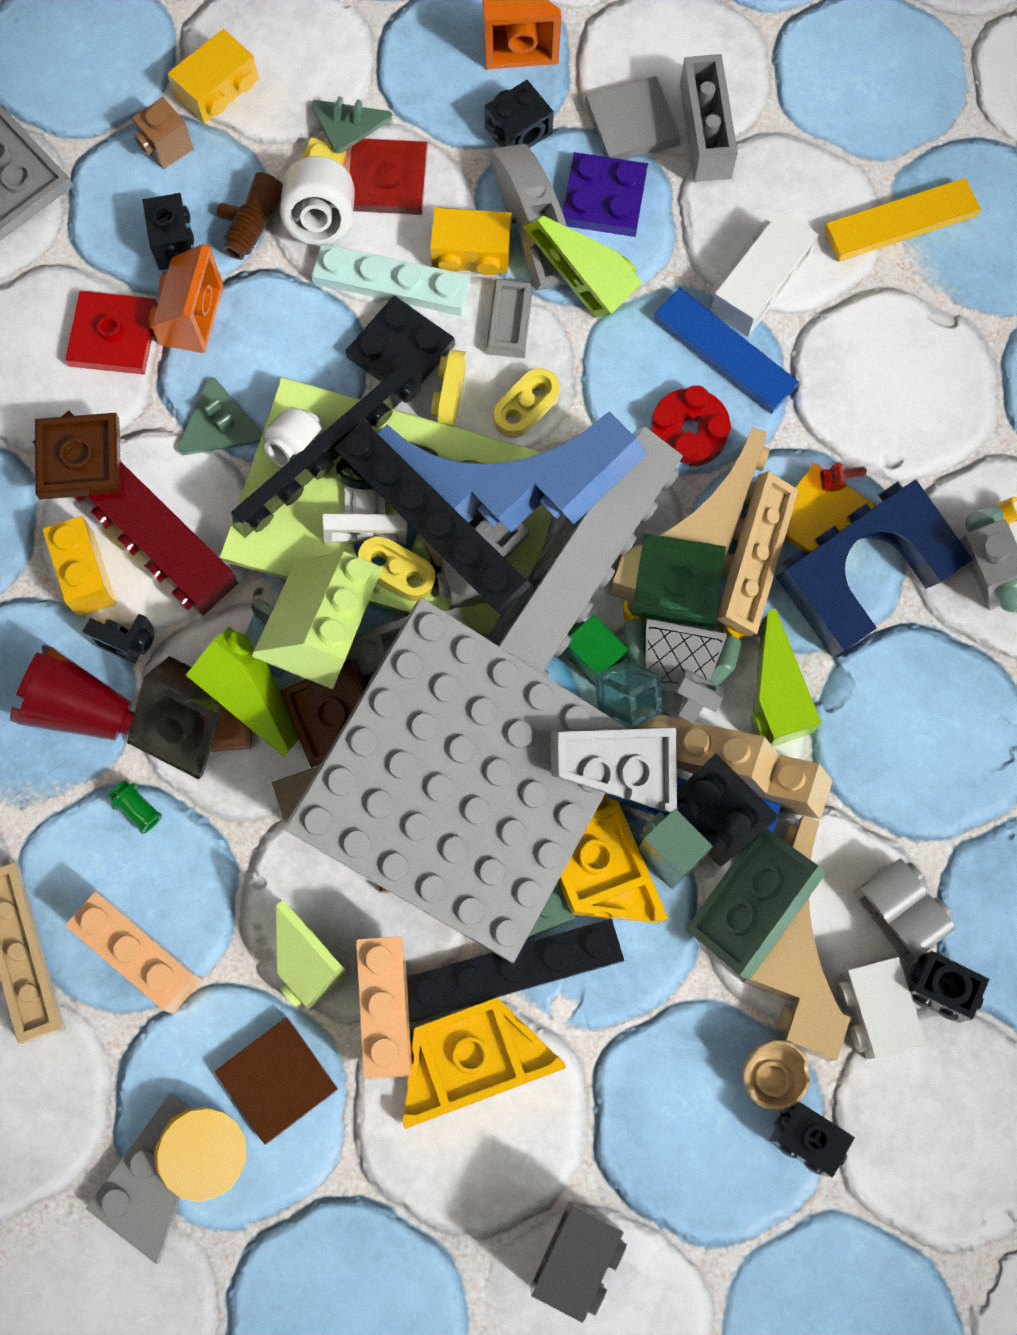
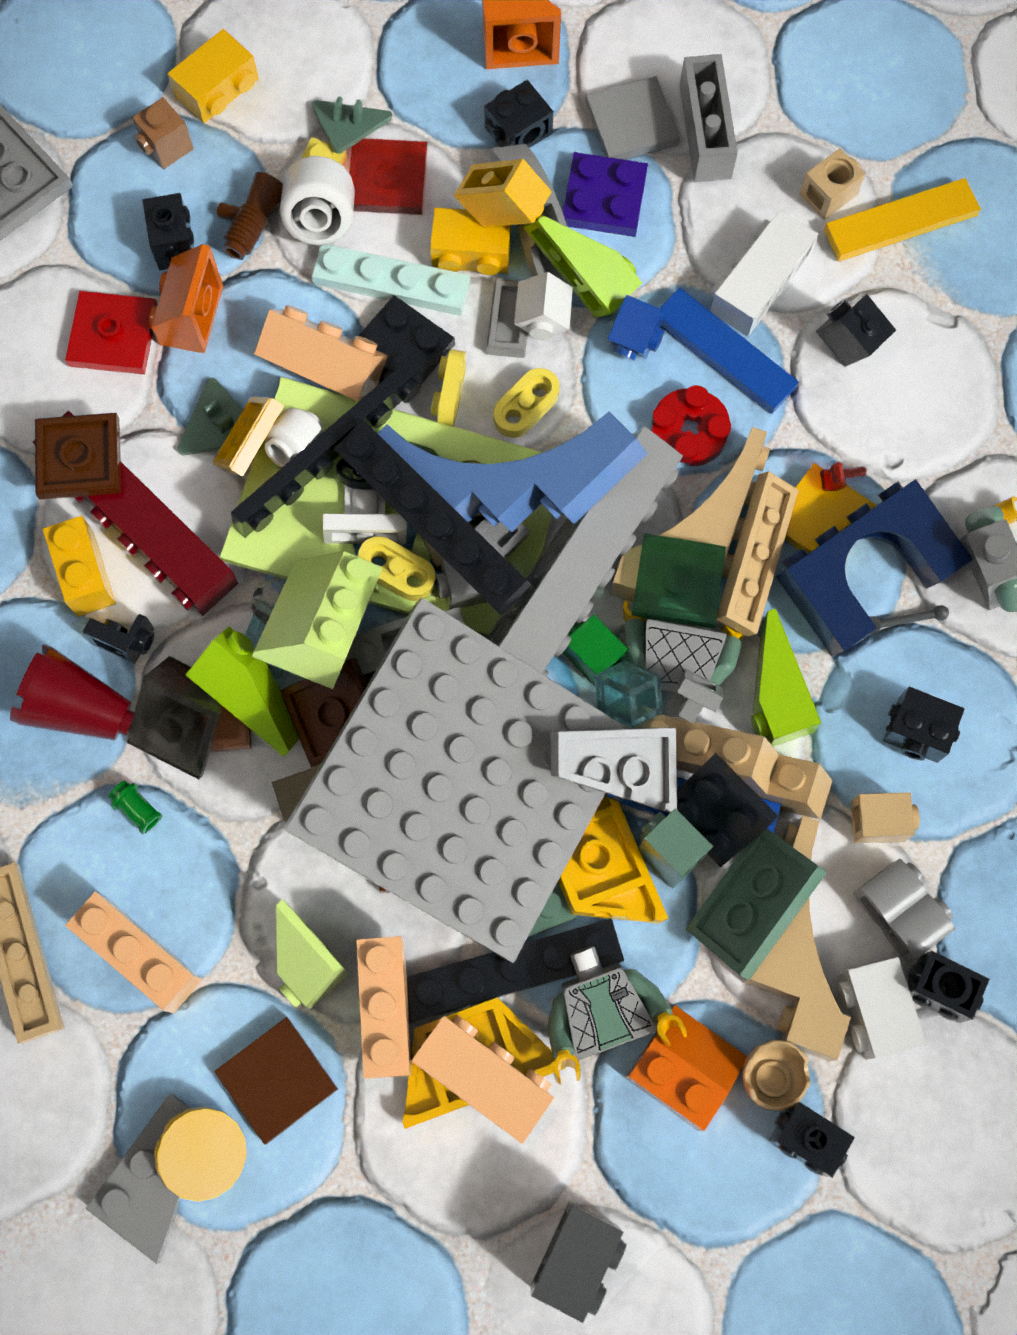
(247, 435): none -> yellow tile
(320, 352): none -> light nougat brick
(484, 1077): none -> light nougat brick
(503, 193): none -> yellow brick
(543, 306): none -> white brick
(604, 1011): none -> torso
(637, 329): none -> blue brick
(691, 1073): none -> orange slope
(825, 195): none -> tan brick
(855, 329): none -> black head
(884, 817): none -> tan brick
(923, 725): none -> black head
(939, 613): none -> dark grey hinge

